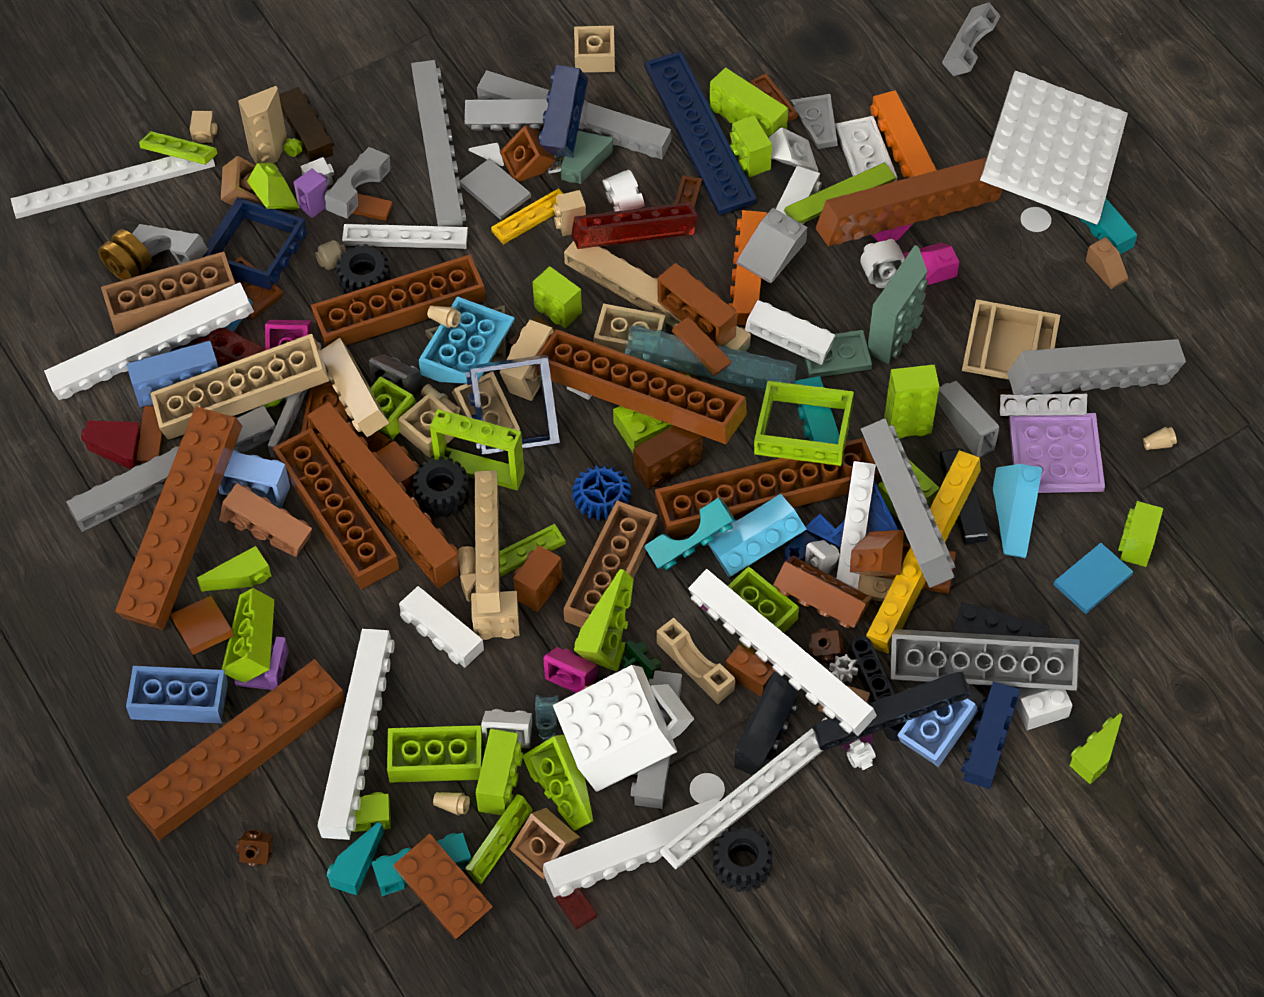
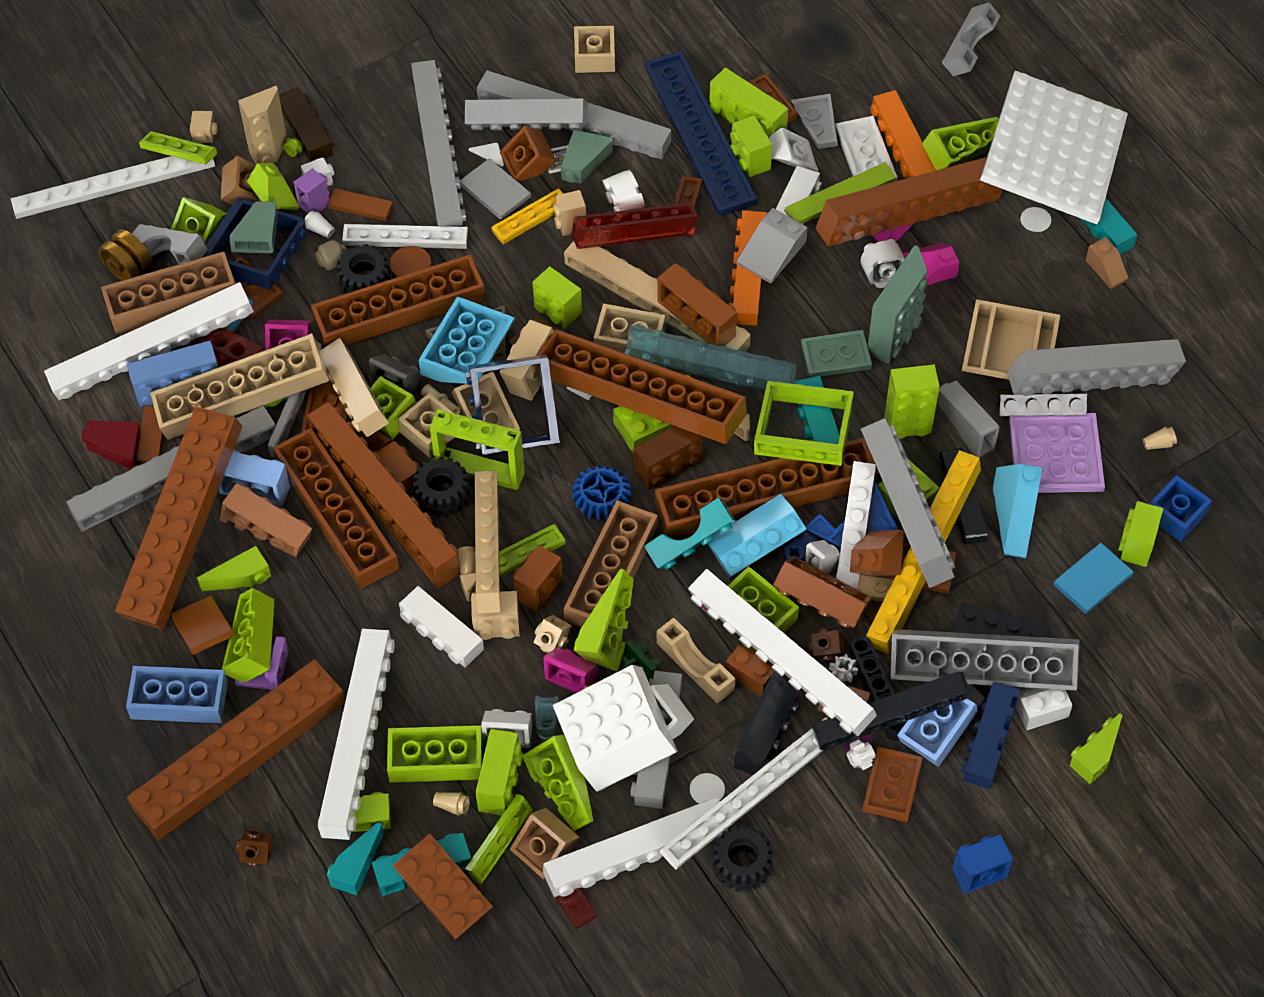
(198, 218): none -> lime slope
(256, 229): none -> sand green slope
(317, 223): none -> white cone
(369, 167): light grey arch -> none
(409, 260): none -> dark orange tile
(445, 315): tan cone -> none
(552, 634): none -> tan brick
(563, 110): dark blue brick -> none
(701, 346): dark orange tile -> none
(744, 429): none -> tan slope
(789, 332): white brick -> none
(892, 784): none -> dark orange tile
(959, 142): none -> lime wedge
(982, 863): none -> blue brick
(1182, 507): none -> blue brick

